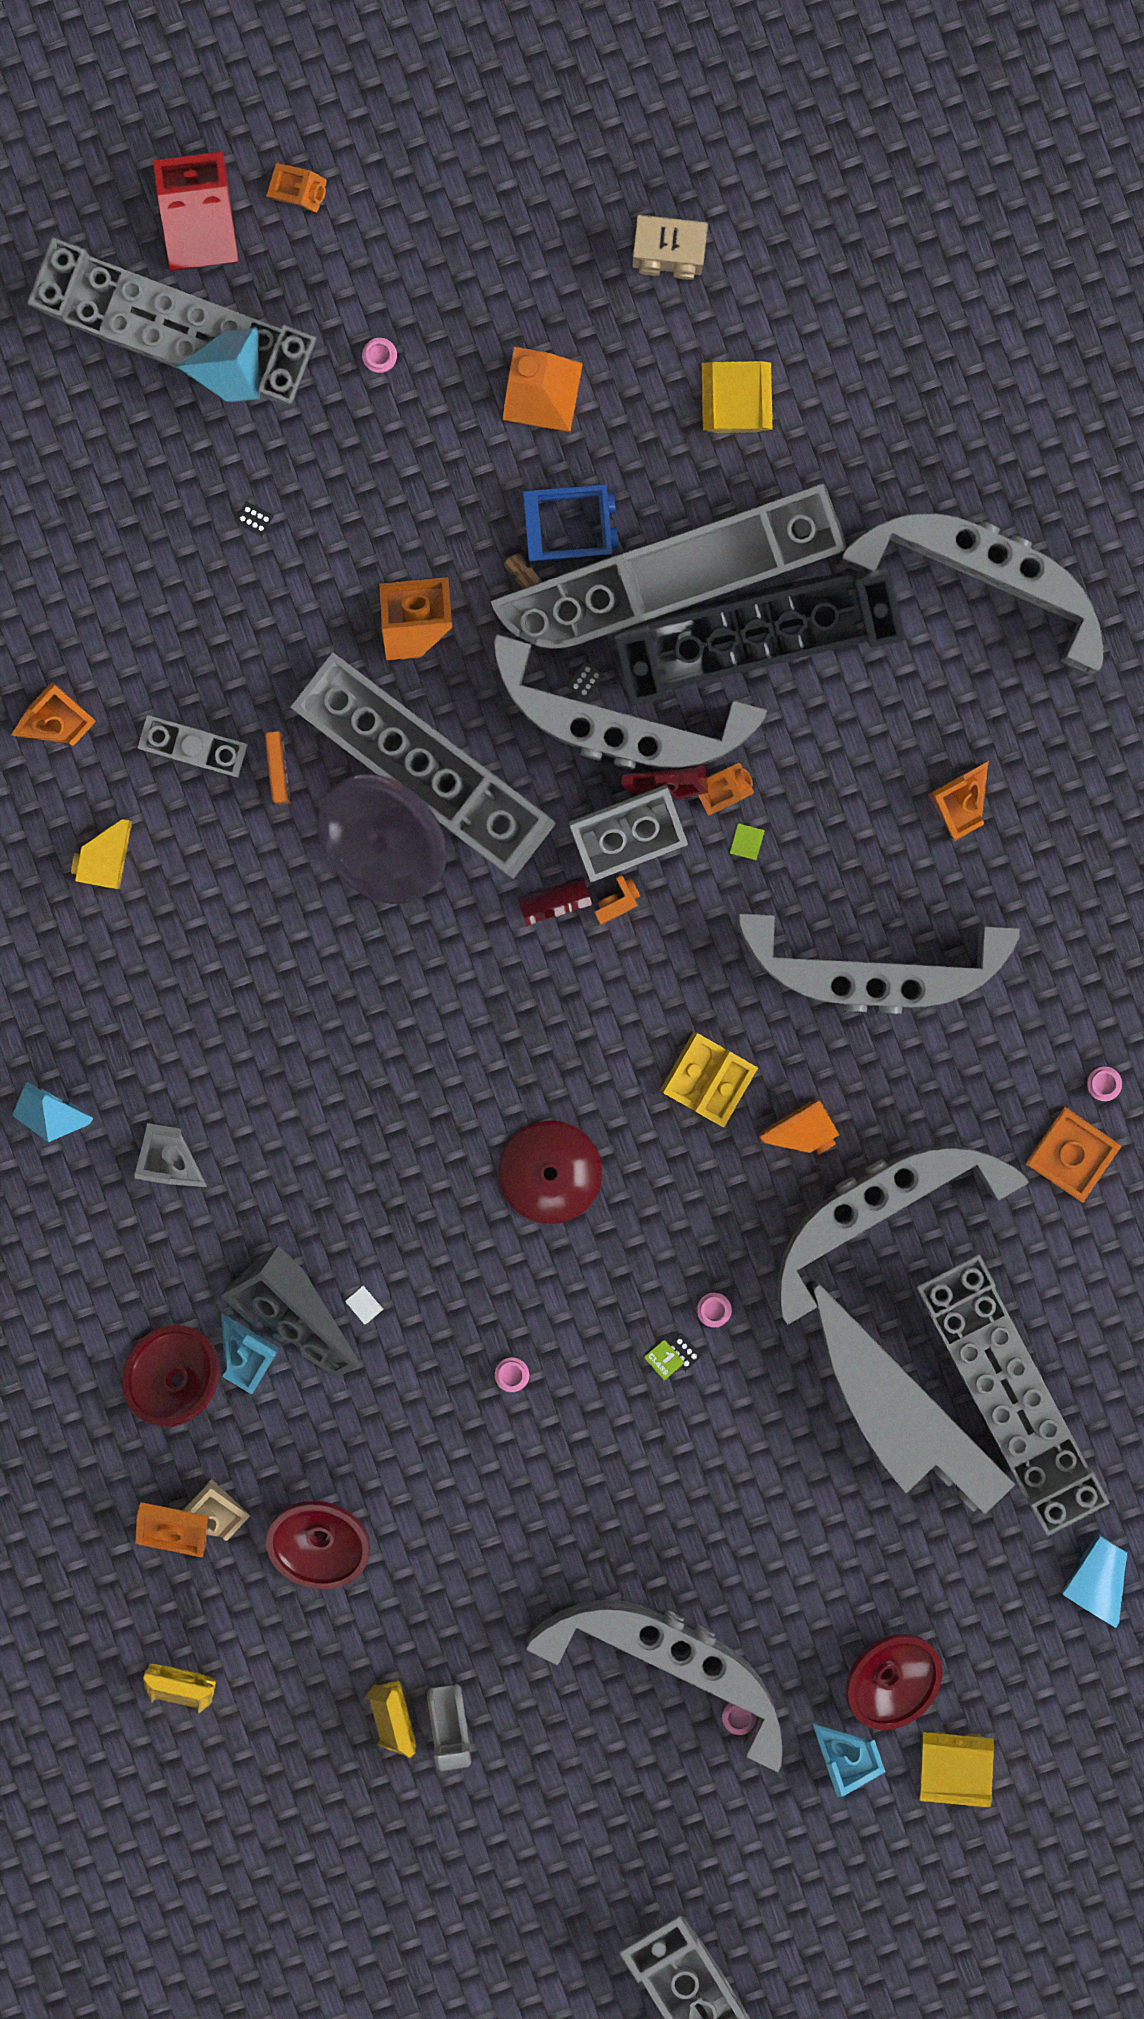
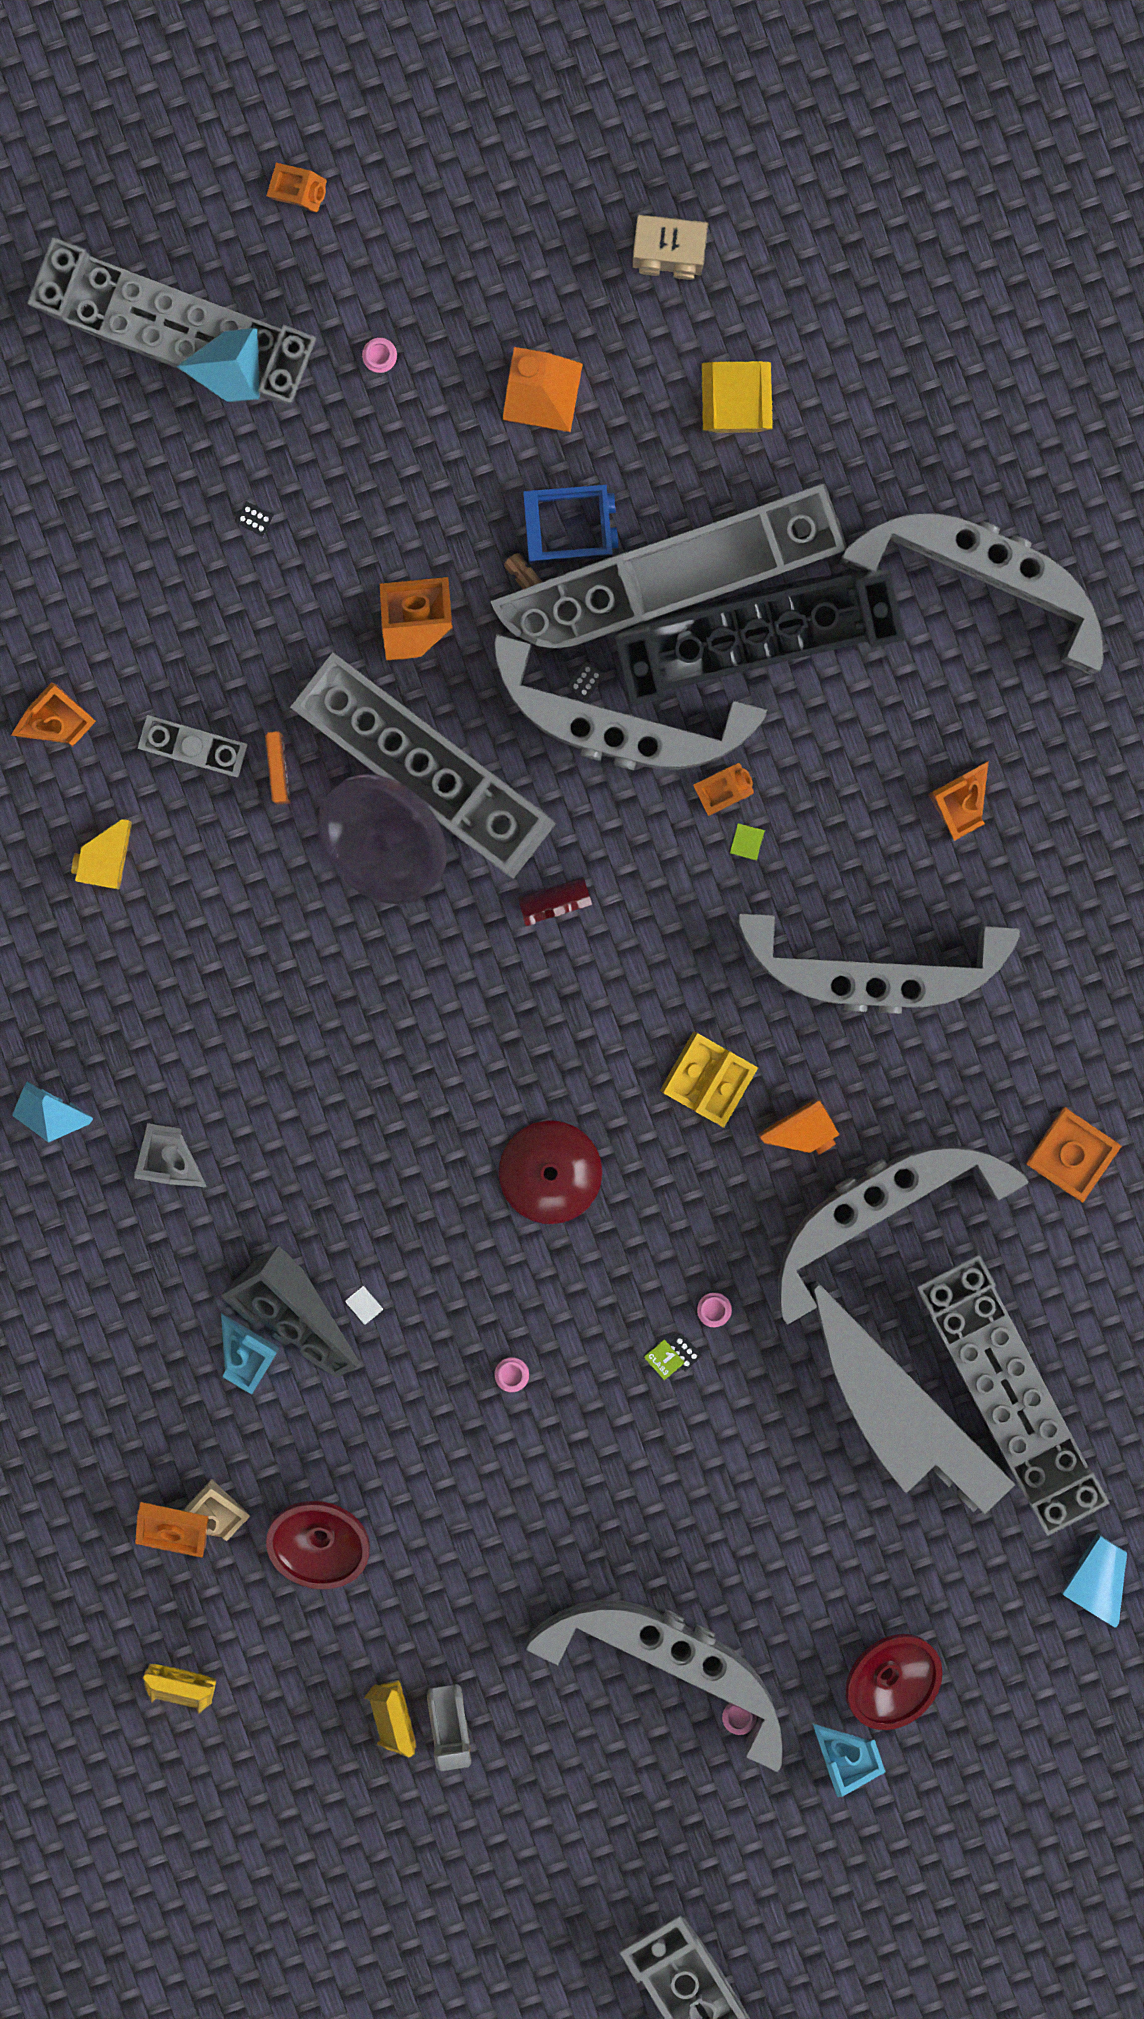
(158, 1365): dark red dish -> none
(196, 211): slope -> none
(614, 907): orange bracket -> none
(628, 833): light grey slope -> none
(680, 781): dark red slope -> none
(956, 1769): yellow slope -> none
(1104, 1083): bright pink plate -> none

